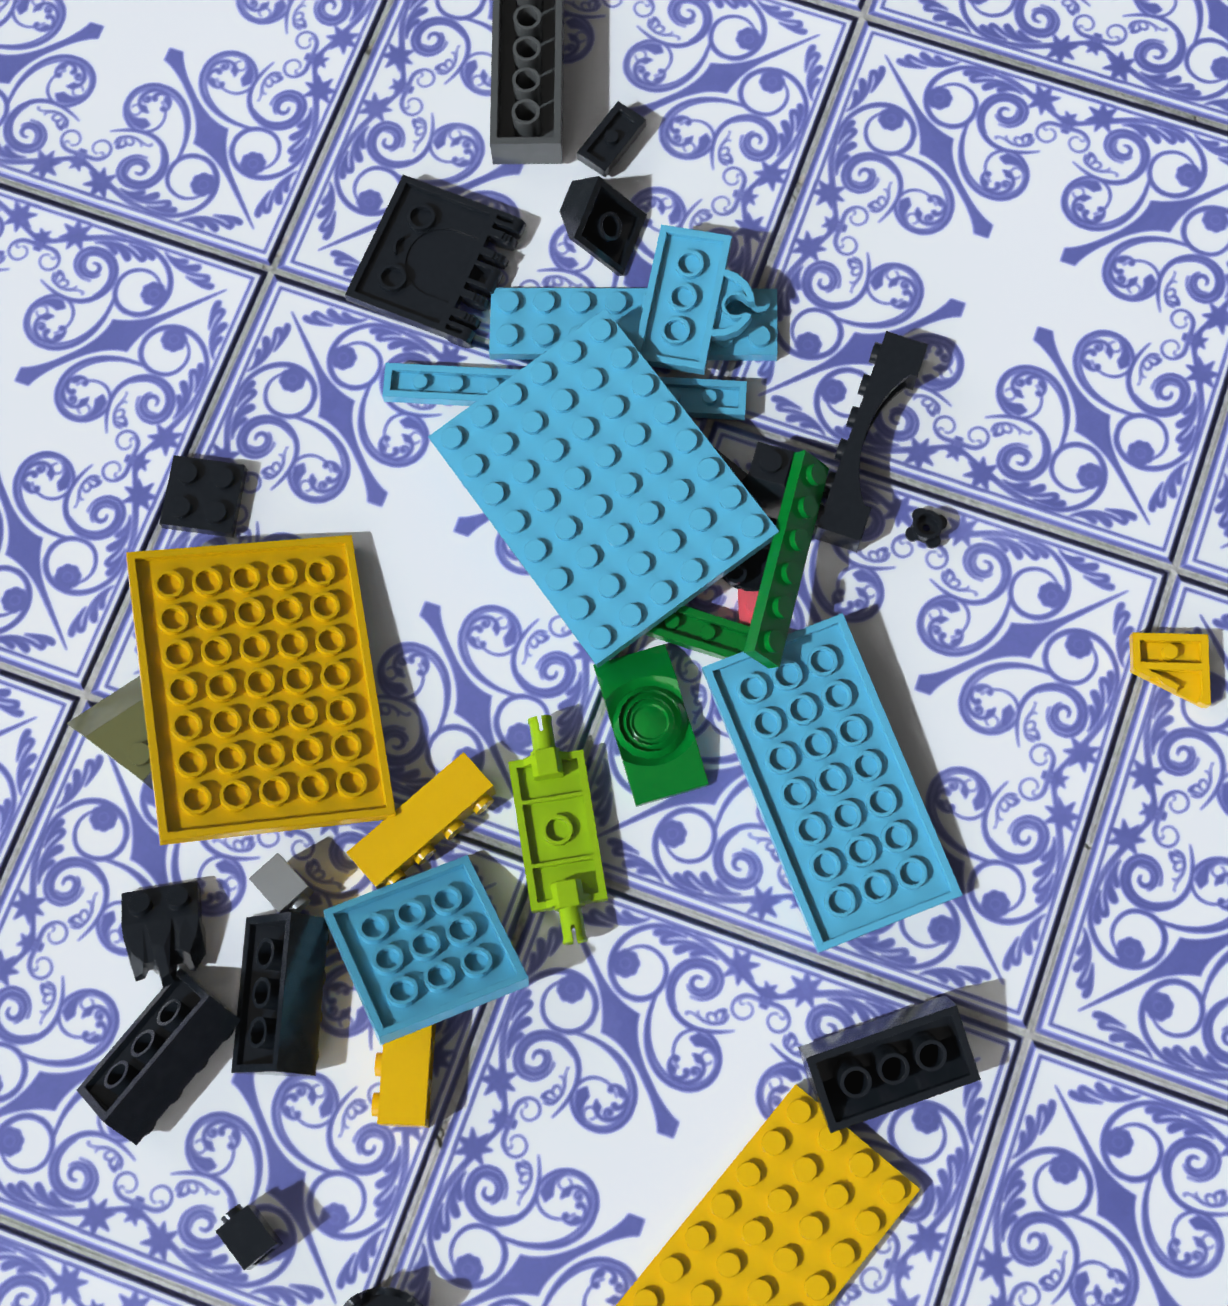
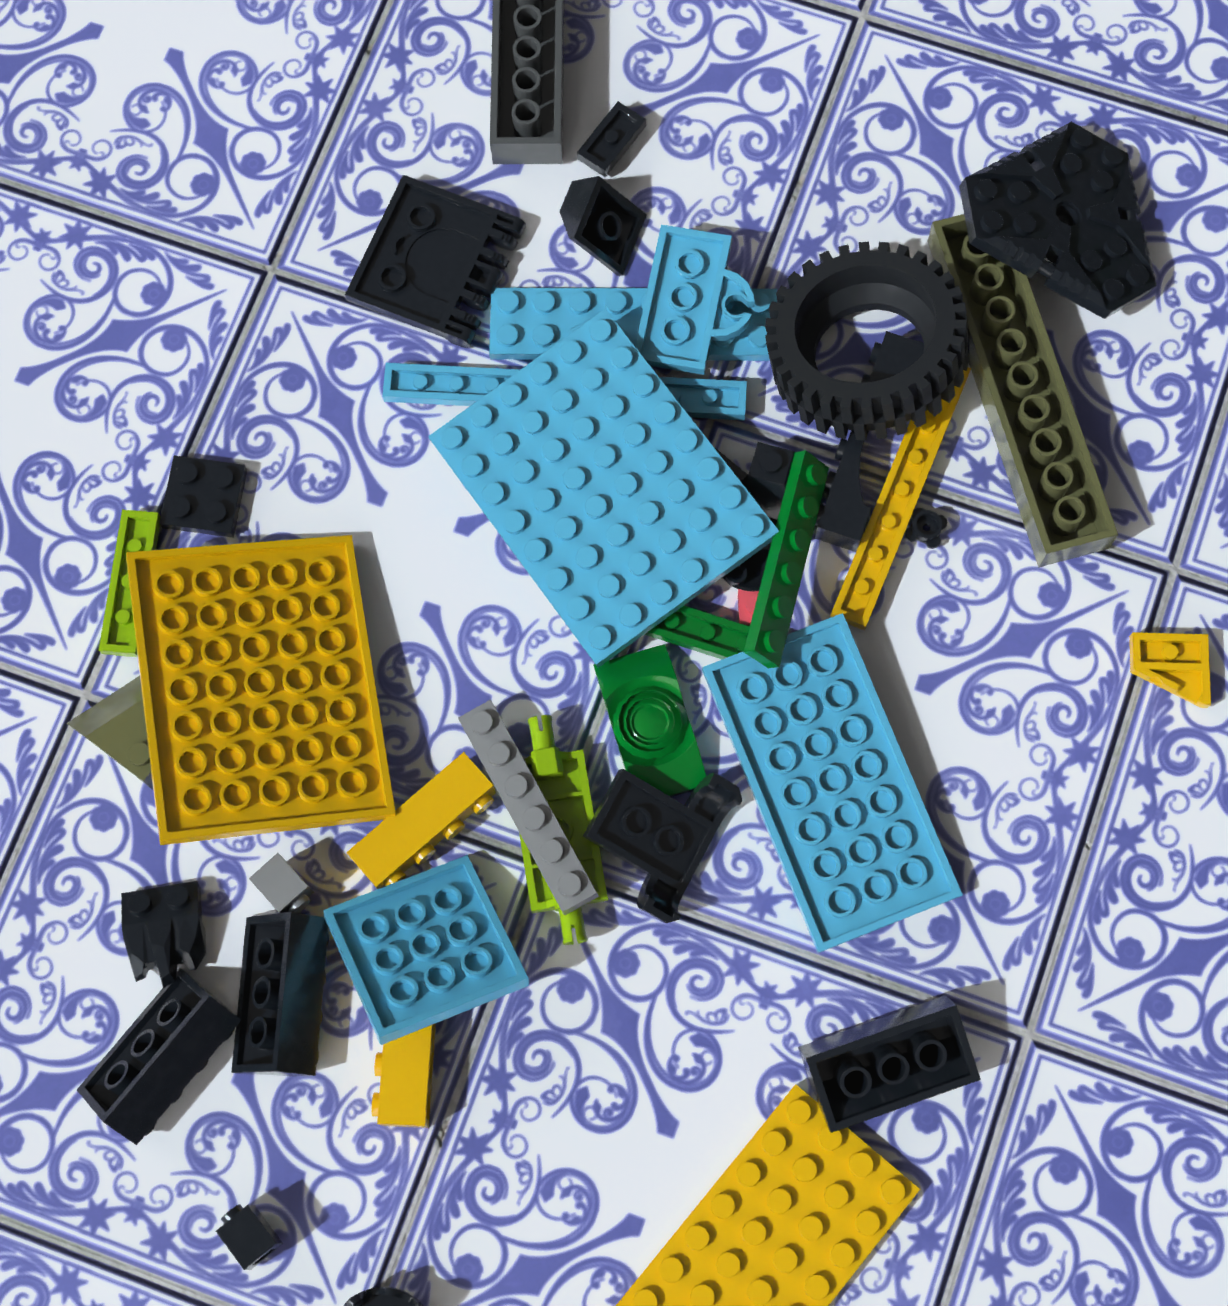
(136, 533): none -> lime plate
(528, 807): none -> light grey plate
(661, 834): none -> black piece
(857, 284): none -> black tyre
(892, 515): none -> yellow plate
(1026, 402): none -> olive brick
(1069, 204): none -> black plate

